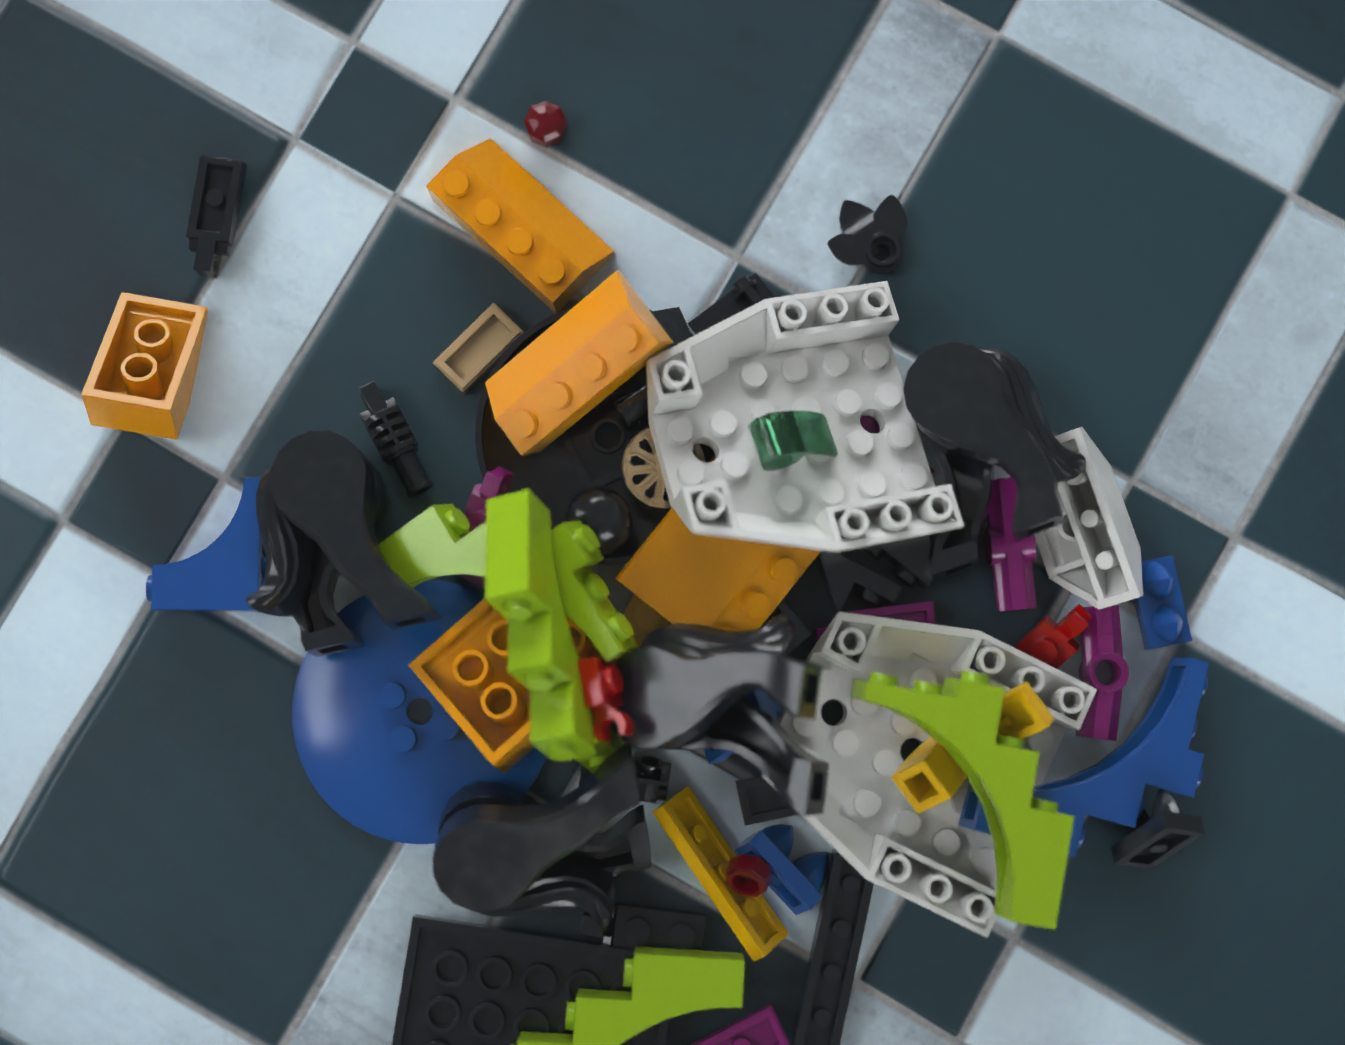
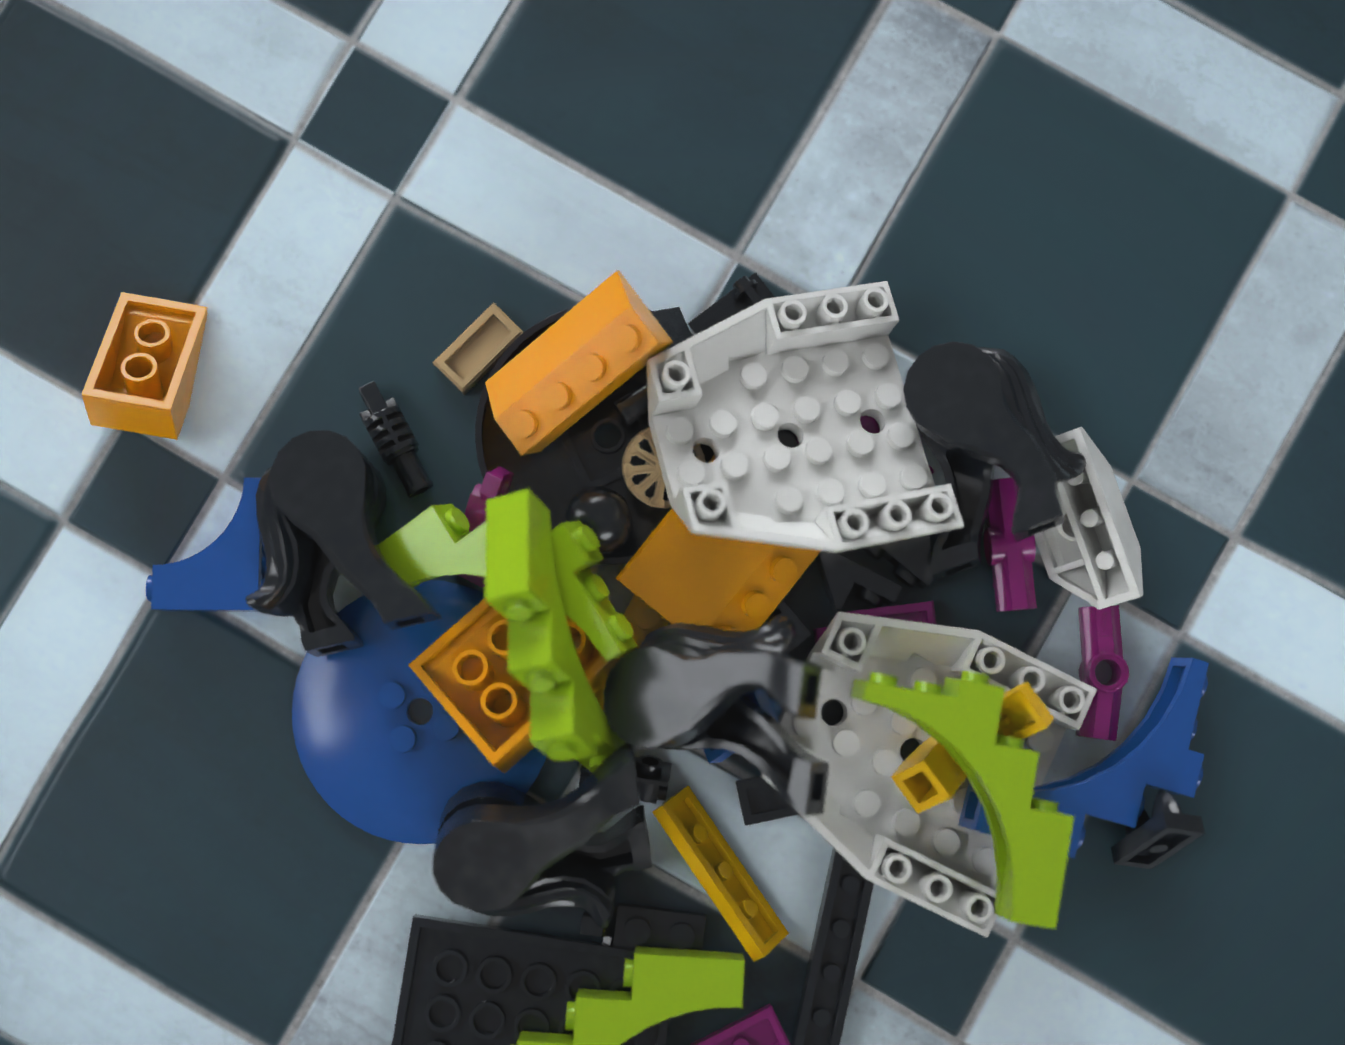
(215, 211): black hinge -> none
(519, 223): light orange slope -> none
(545, 124): dark red tile -> none
(602, 691): red plate -> none
(748, 875): dark red tile -> none
(789, 435): clear green panel -> none
(793, 882): blue tile -> none
(868, 230): black plate -> none
(1054, 641): red plate -> none
(1161, 607): blue tile -> none

